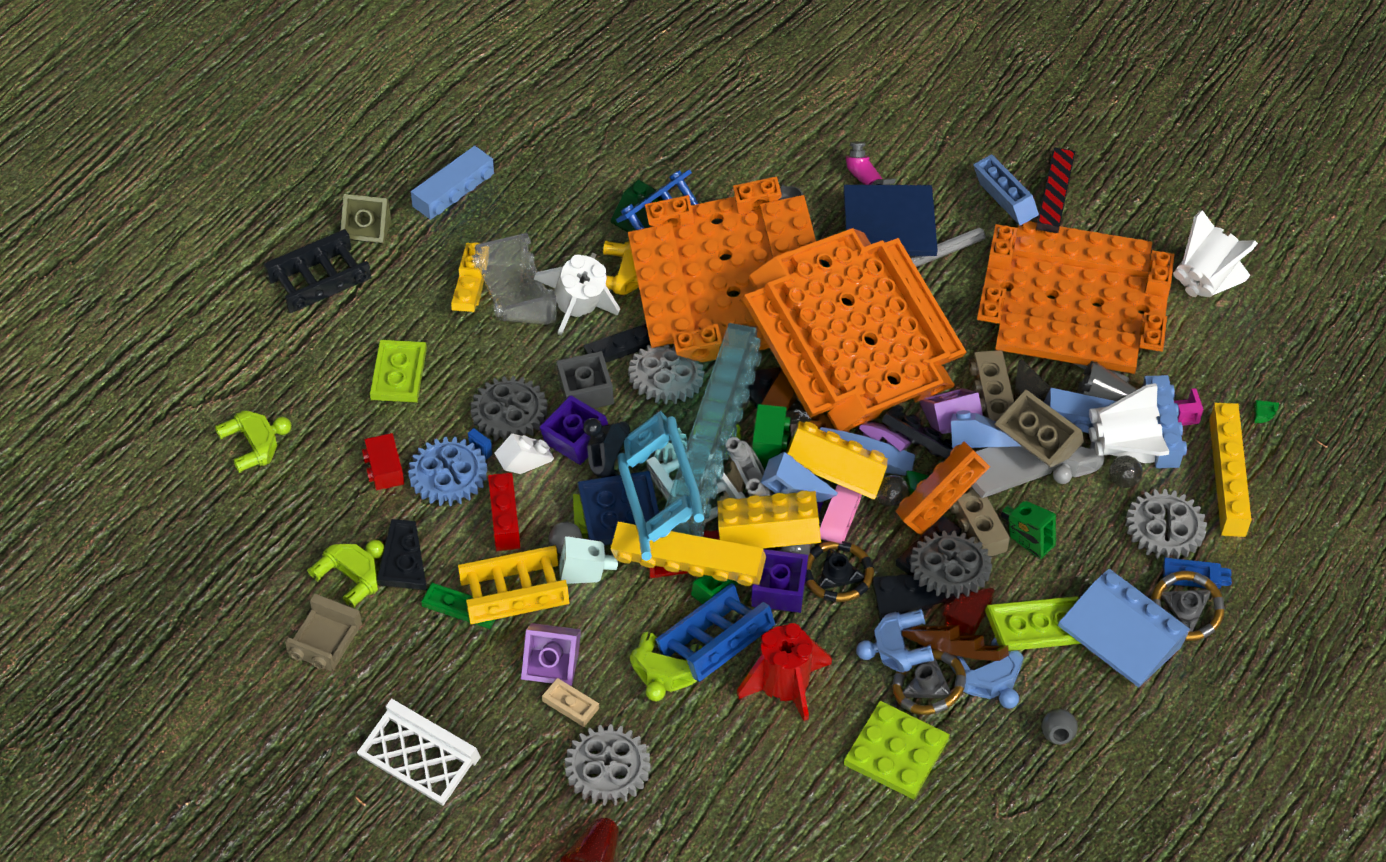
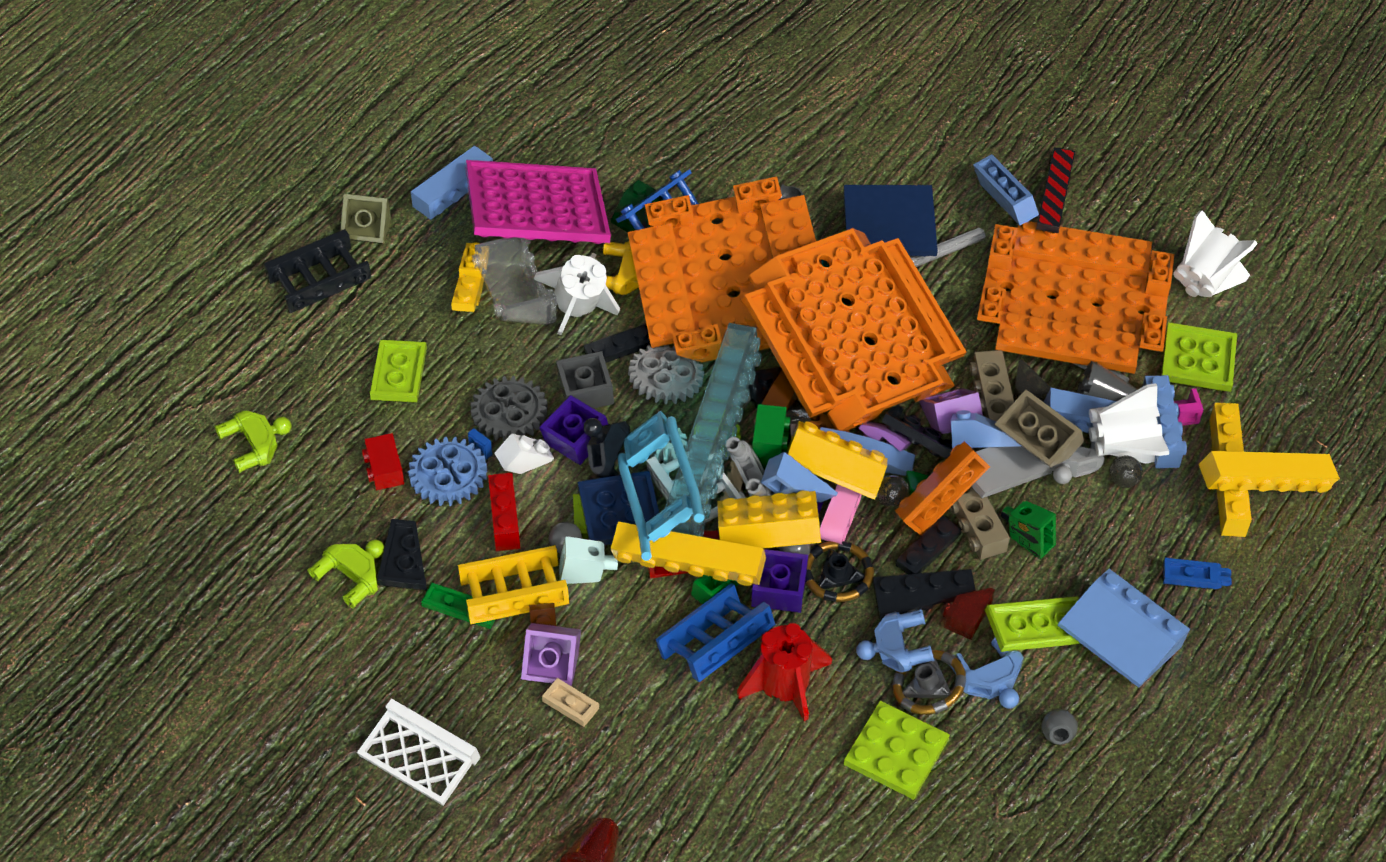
(324, 633): dark tan panel -> none
(536, 202): none -> dark pink plate
(543, 614): none -> reddish brown plate
(606, 785): light grey gear -> none
(660, 671): lime connector -> none
(862, 168): dark pink piece -> none
(948, 640): reddish brown slope -> none
(950, 564): dark grey gear -> none
(1183, 522): light grey gear -> none
(1189, 604): flat silver piece -> none
(1199, 356): none -> lime plate
(1264, 411): green tile -> none
(1268, 471): none -> yellow brick

